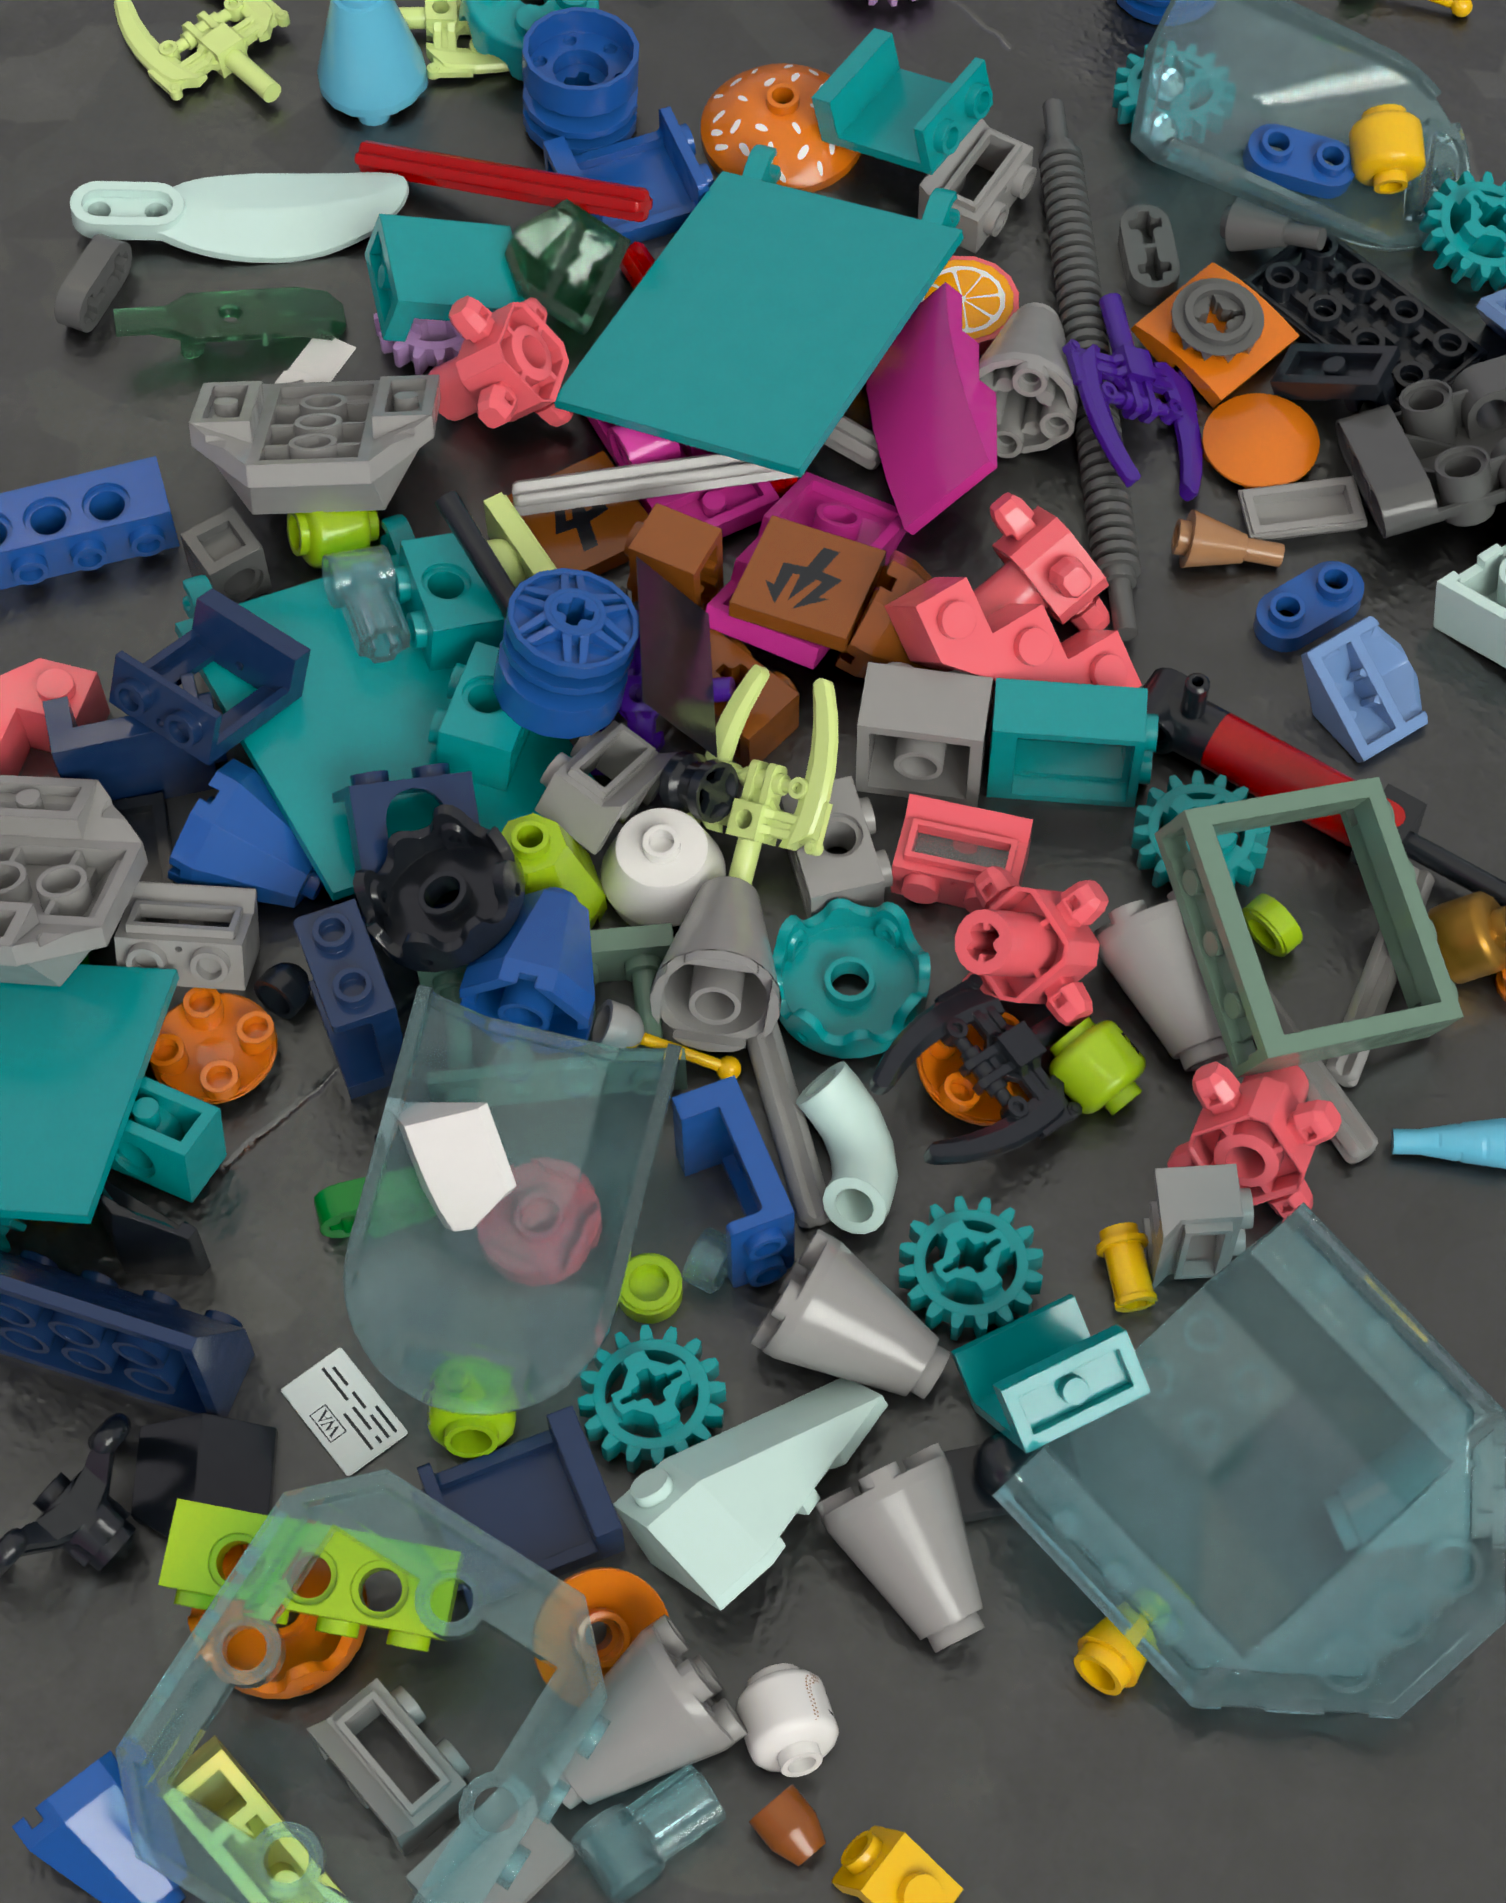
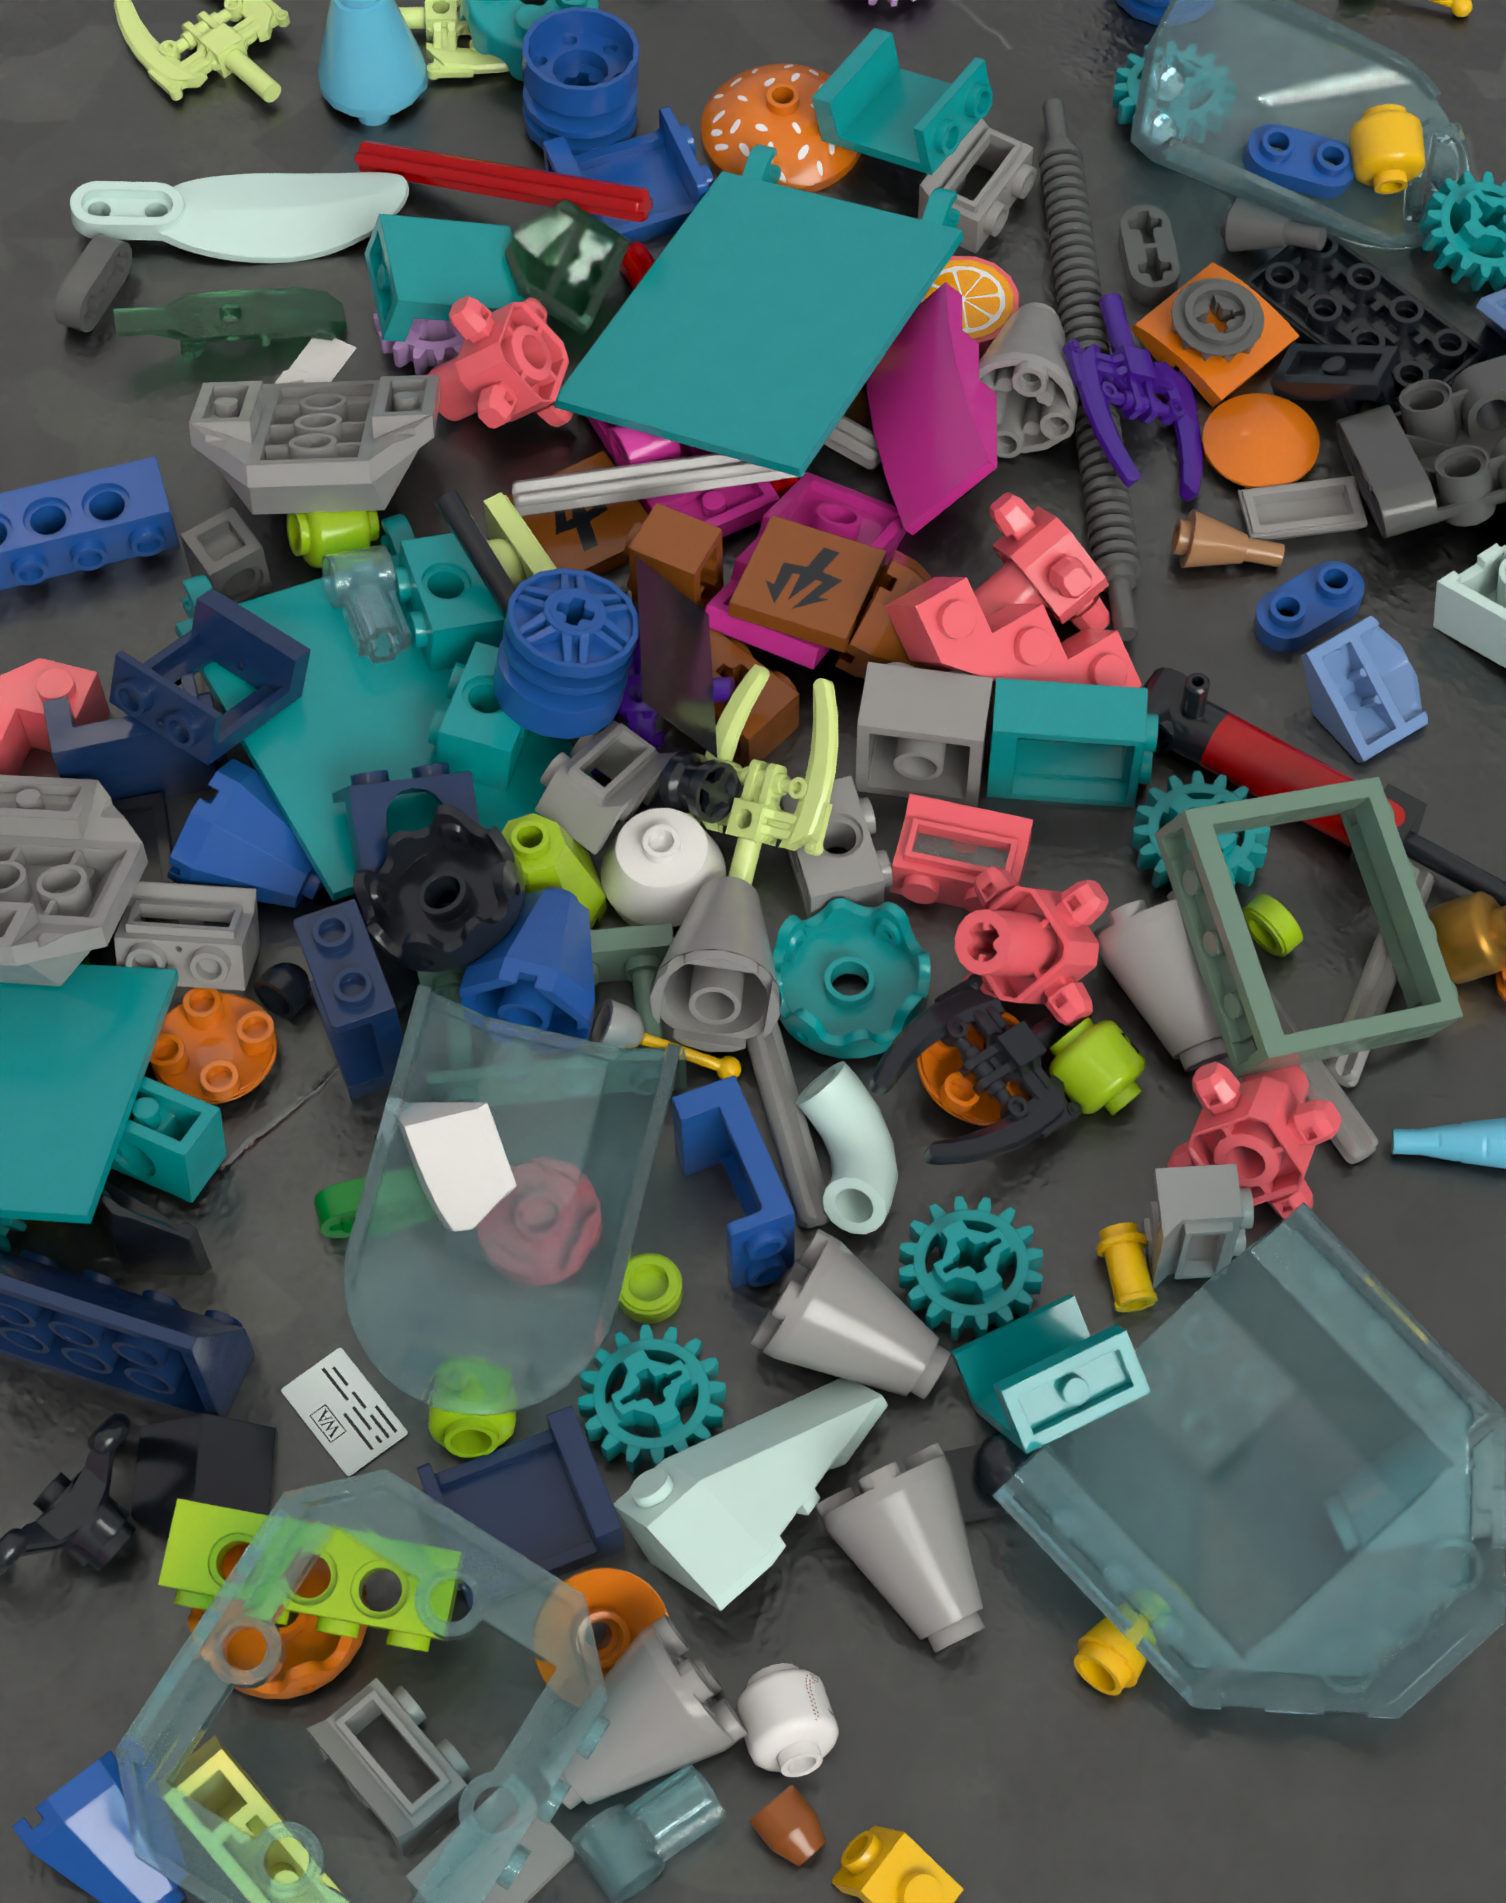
(707, 1261): clear light blue axle -> none

